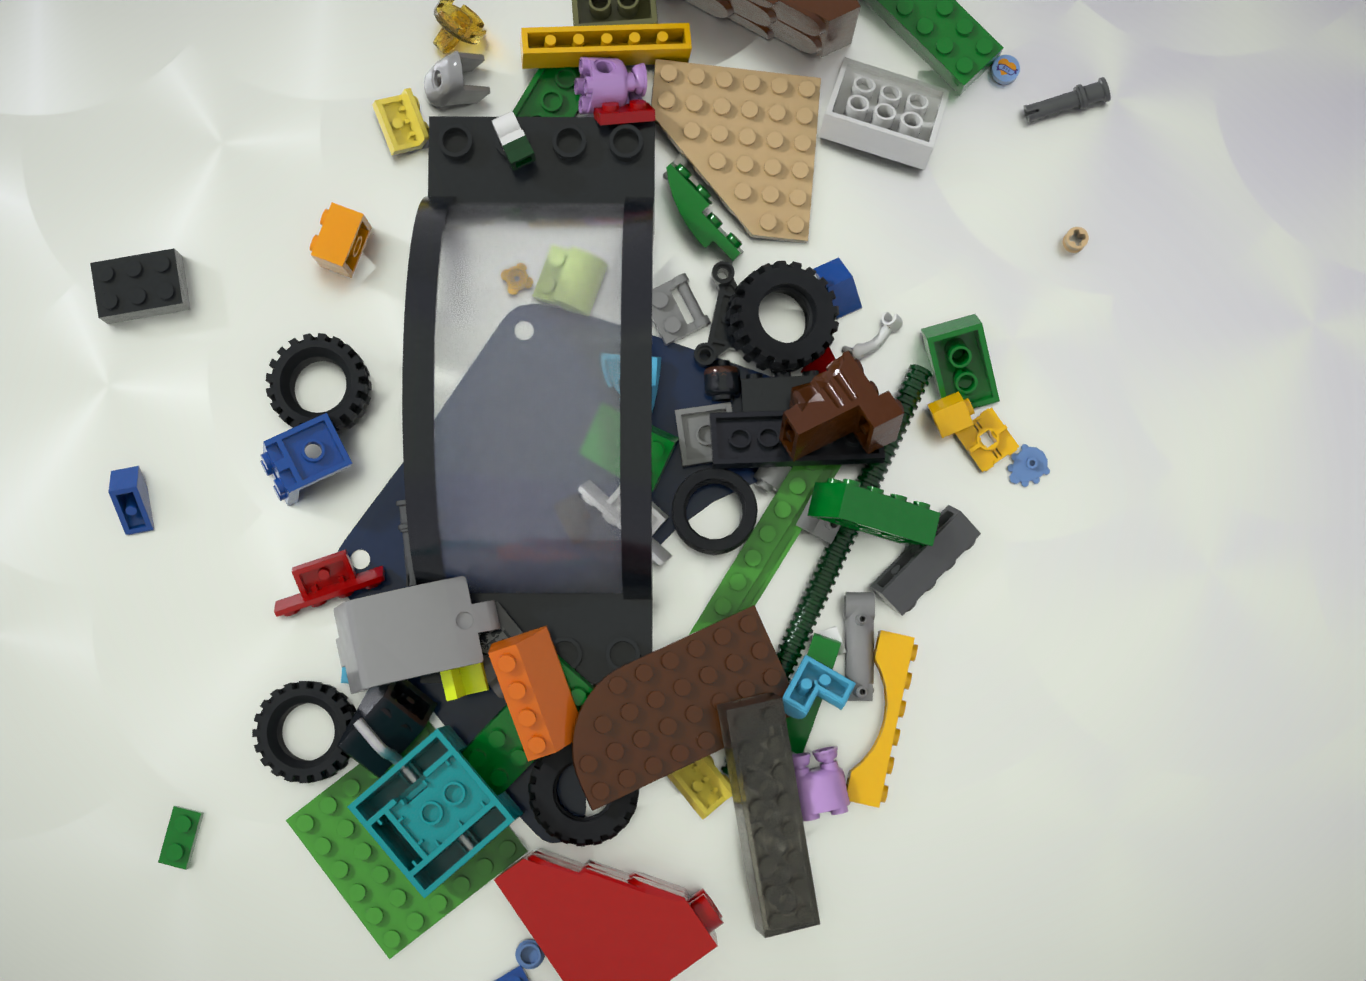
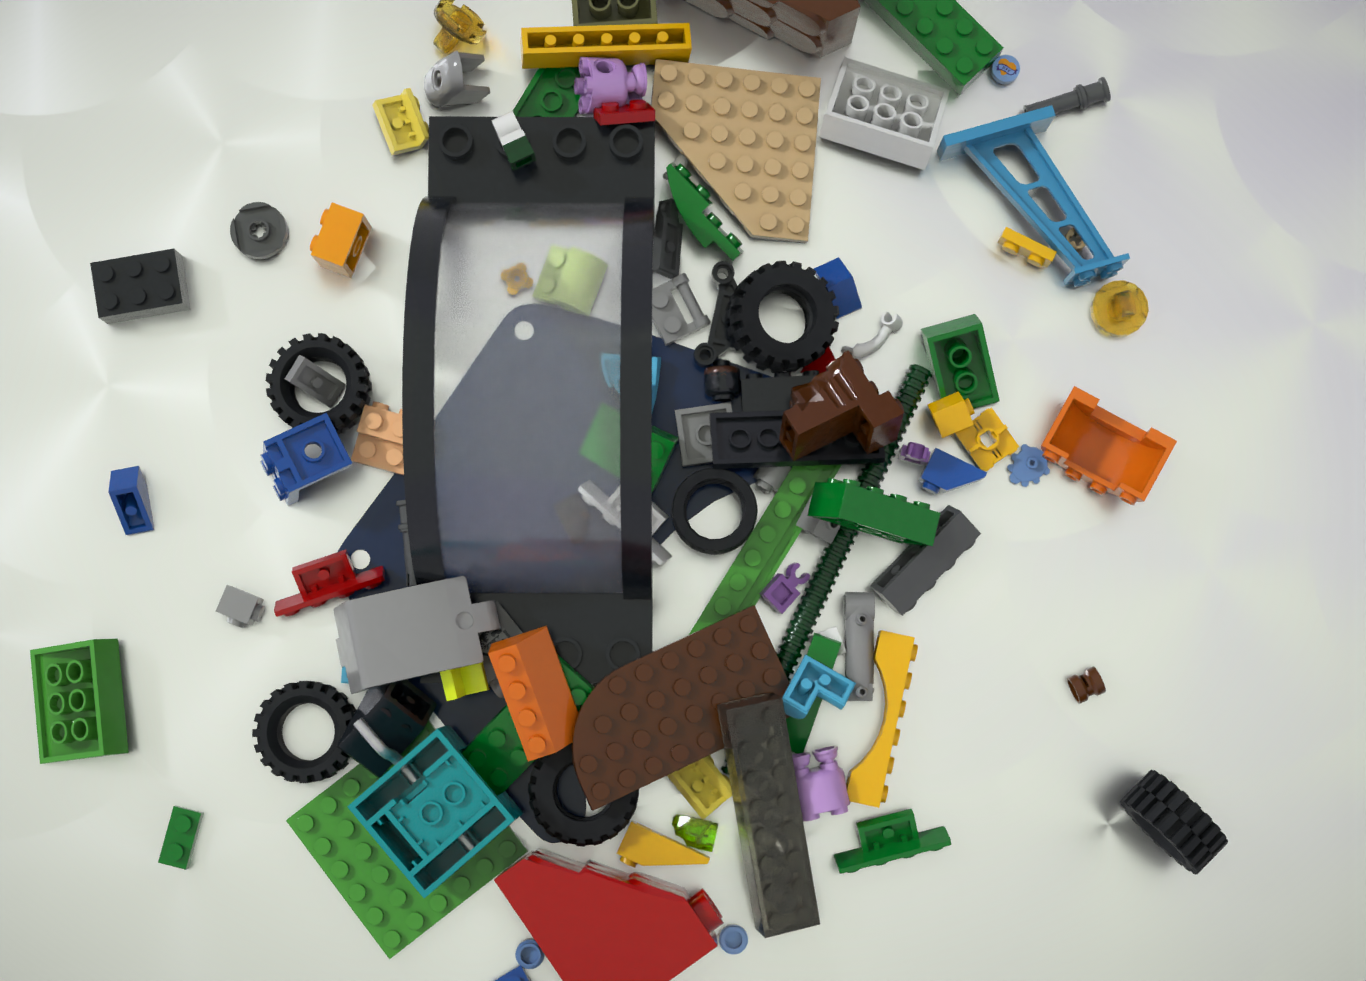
(79, 700): none -> bright green slope
(240, 606): none -> light grey brick
(245, 222): none -> dark grey plate
(314, 381): none -> light grey plate
(380, 439): none -> light nougat plate
(652, 848): none -> yellow slope
(667, 240): none -> dark grey hinge
(695, 831): none -> clear neon green rock
(733, 939): none -> light blue tile
(781, 589): none -> medium lavender plate
(890, 839): none -> green bracket
(914, 453): none -> medium lavender plate
(948, 473): none -> blue slope
(1021, 131): none -> dark azure piece
(1035, 252): none -> yellow plate
(1086, 685): none -> reddish brown wheel
(1105, 449): none -> orange cylinder
(1119, 308): none -> clear yellow tile
(1174, 821): none -> black tyre

